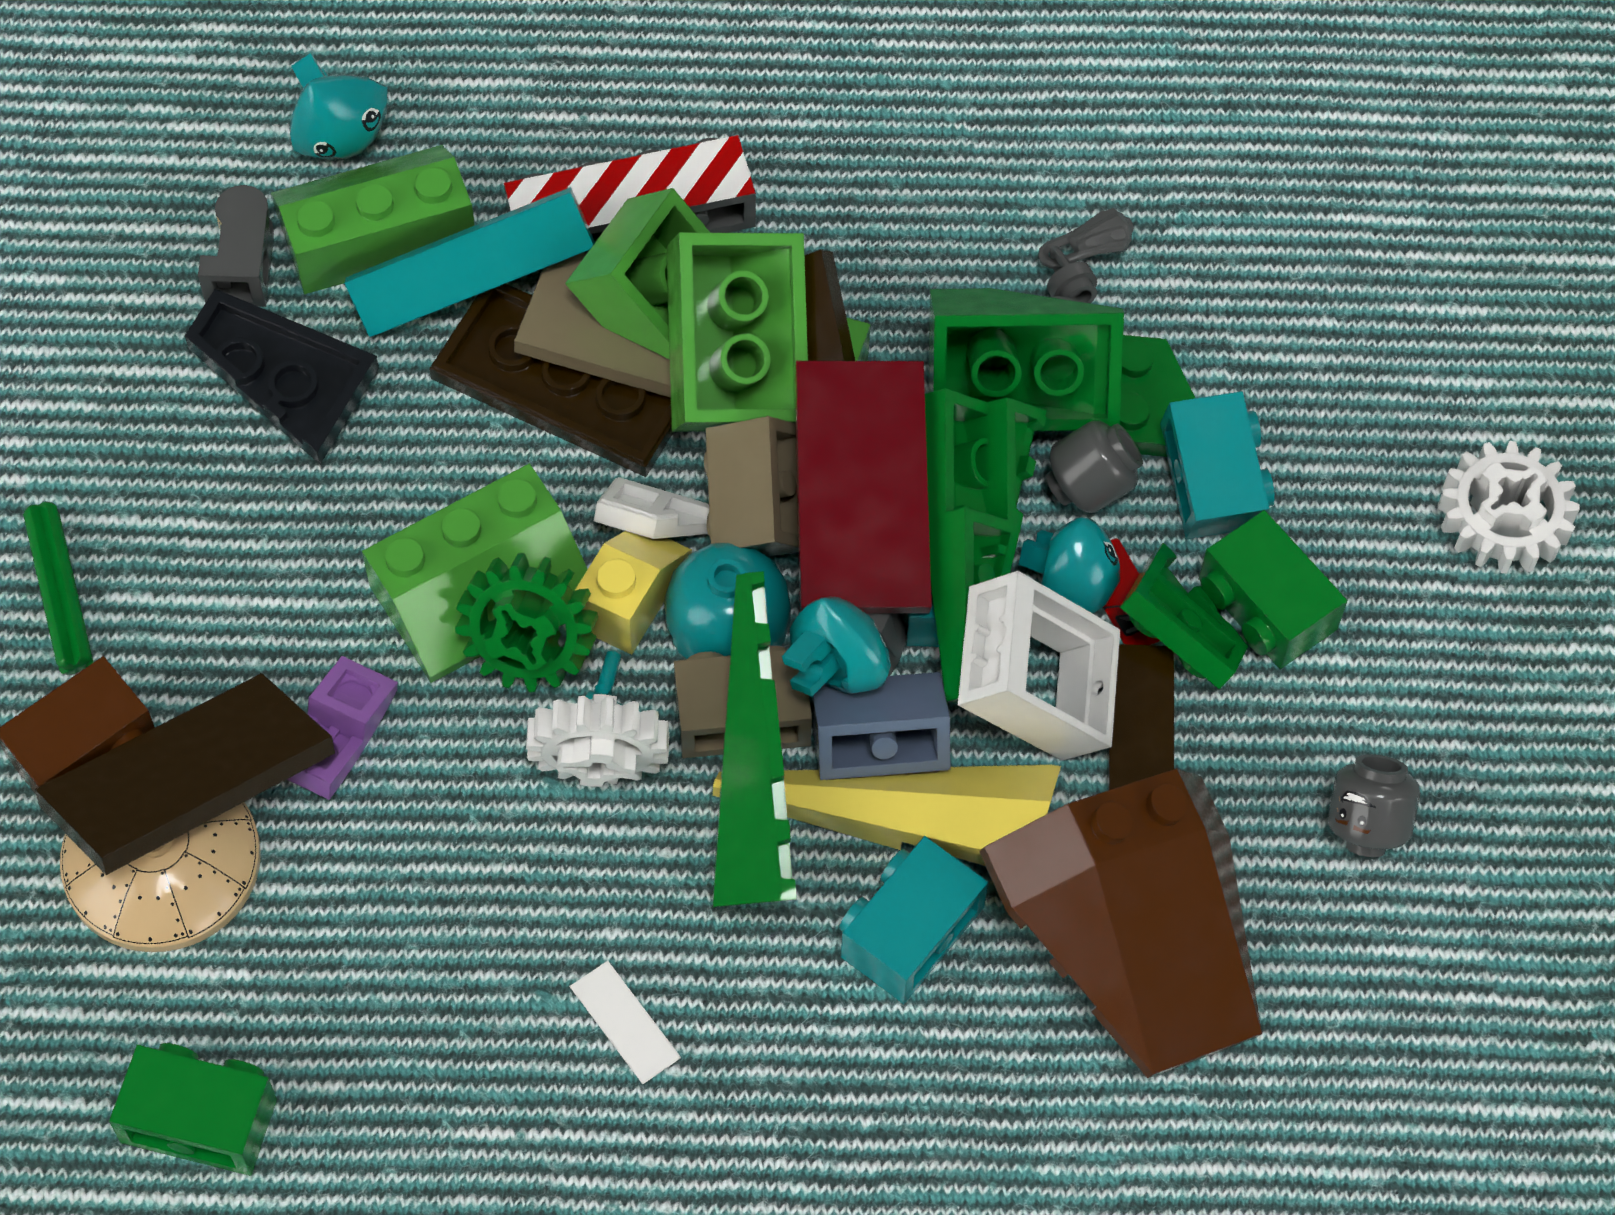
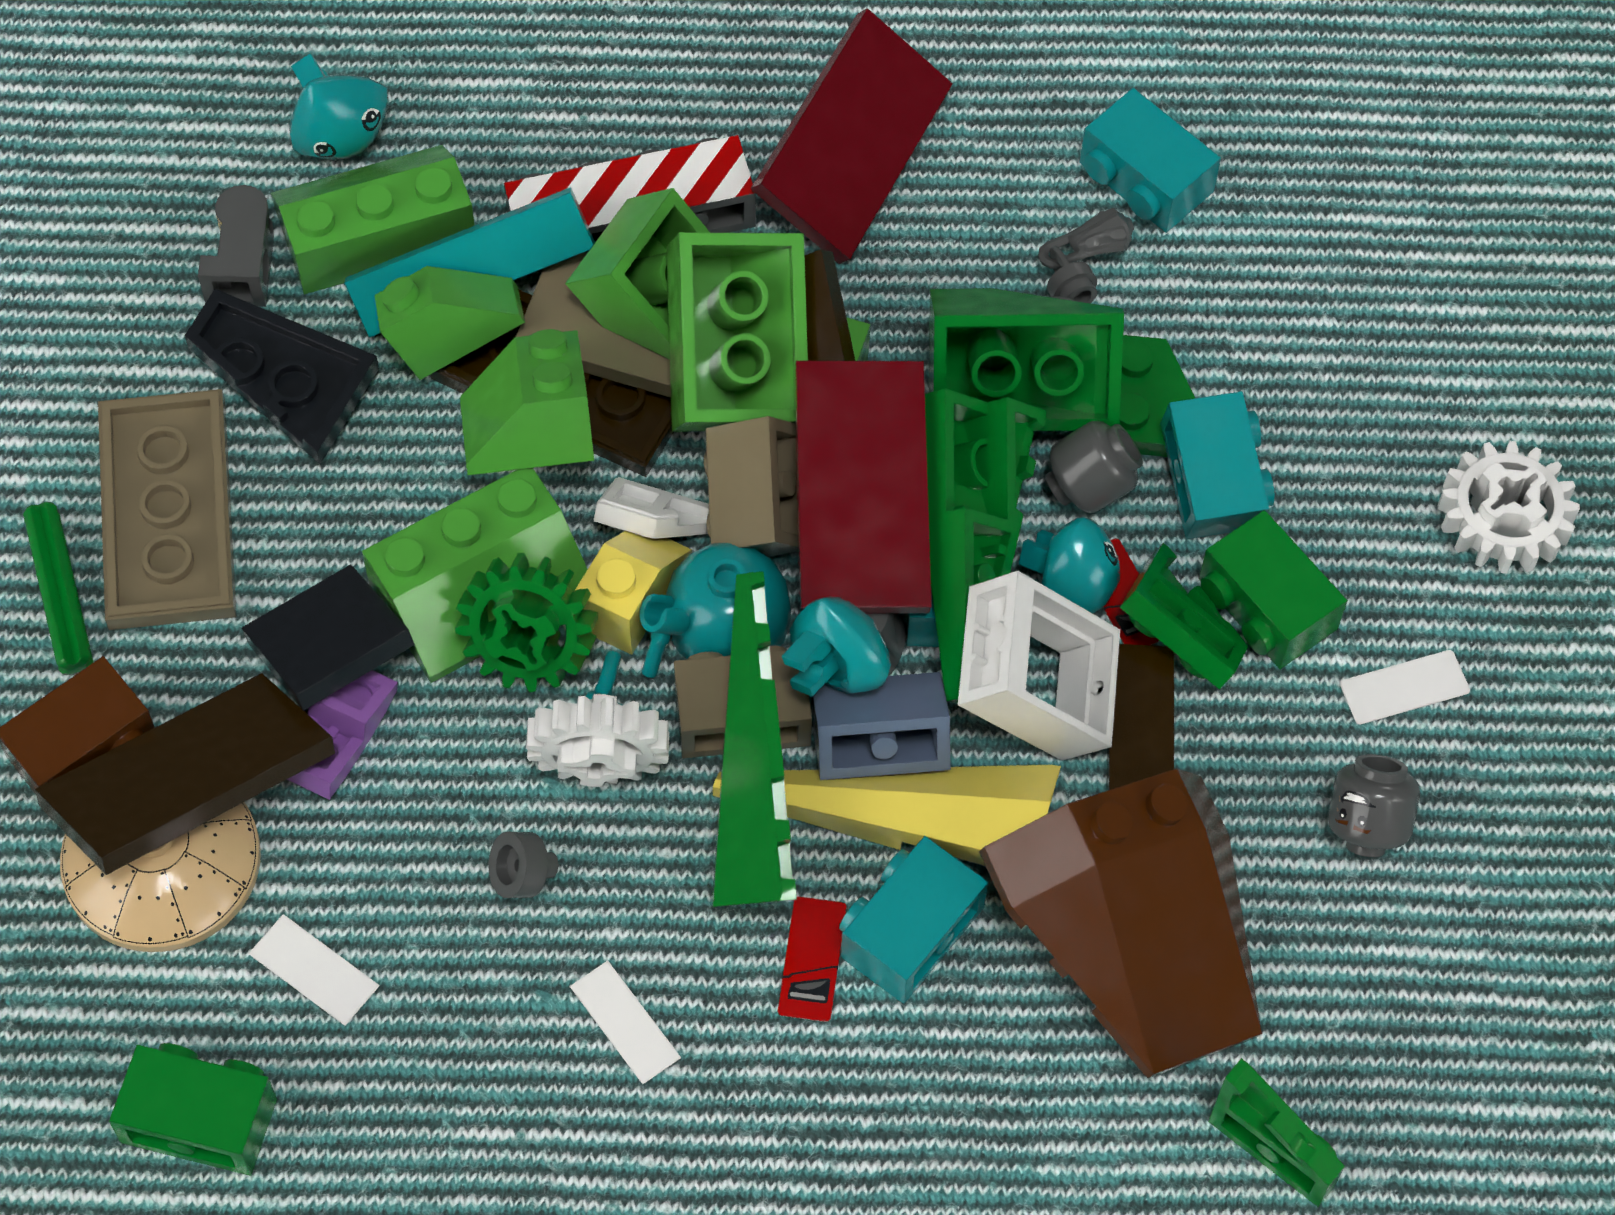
(166, 510): none -> dark tan tile
(314, 969): none -> white sticker
(327, 636): none -> black tile
(445, 315): none -> bright green slope
(520, 864): none -> dark grey tile
(528, 407): none -> bright green slope
(662, 620): none -> teal hand
(812, 959): none -> red sticker
(852, 136): none -> dark red tile
(1149, 160): none -> teal brick
(1274, 1134): none -> green wing
(1404, 687): none -> white sticker

